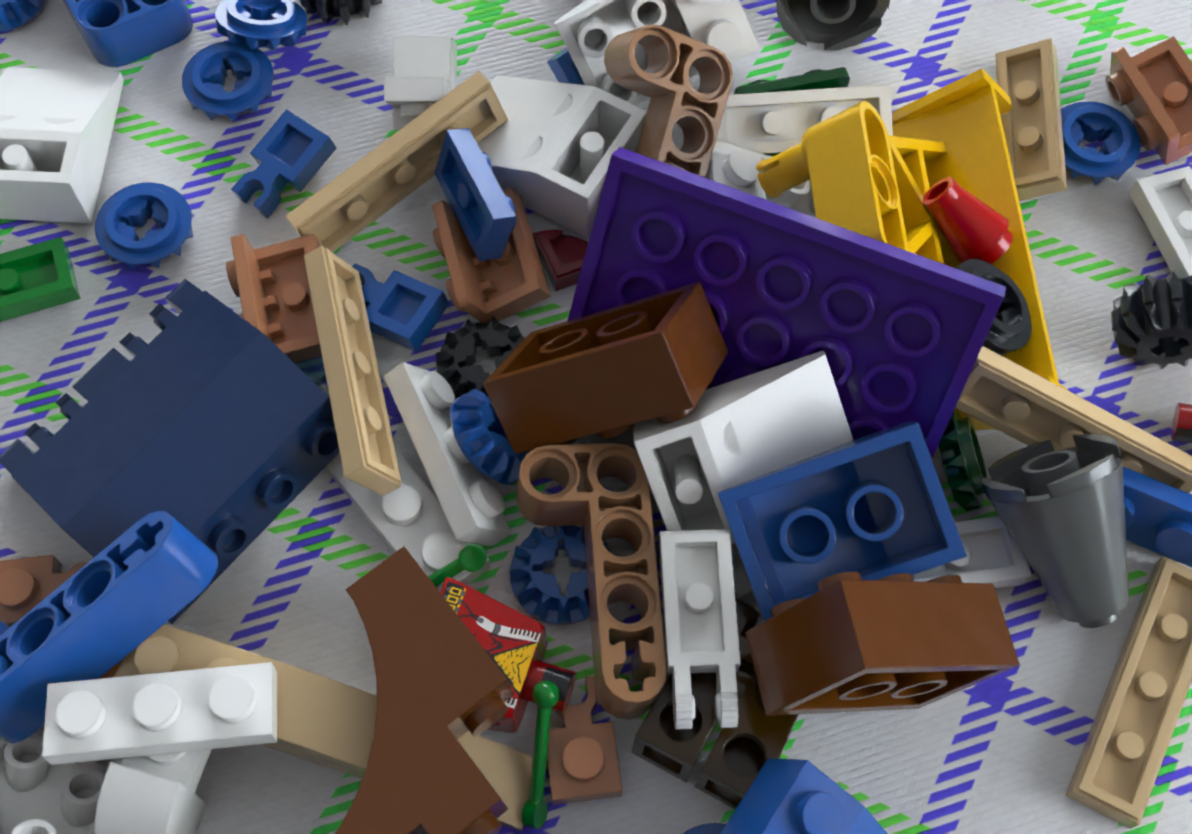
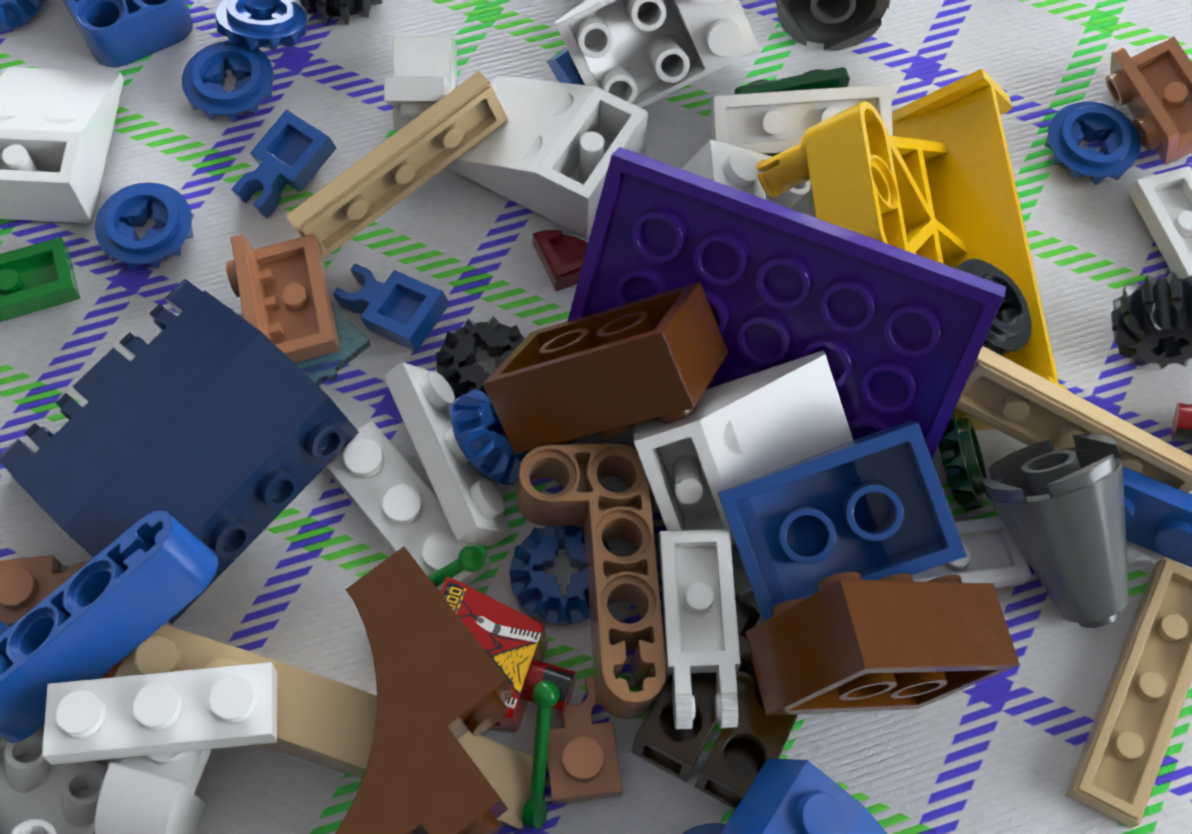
(352, 373): tan tile -> none
(475, 194): blue plate -> none
(495, 285): nougat bracket -> none
(672, 94): medium nougat beam -> none
(967, 222): red cone -> none
(1035, 121): tan tile -> none

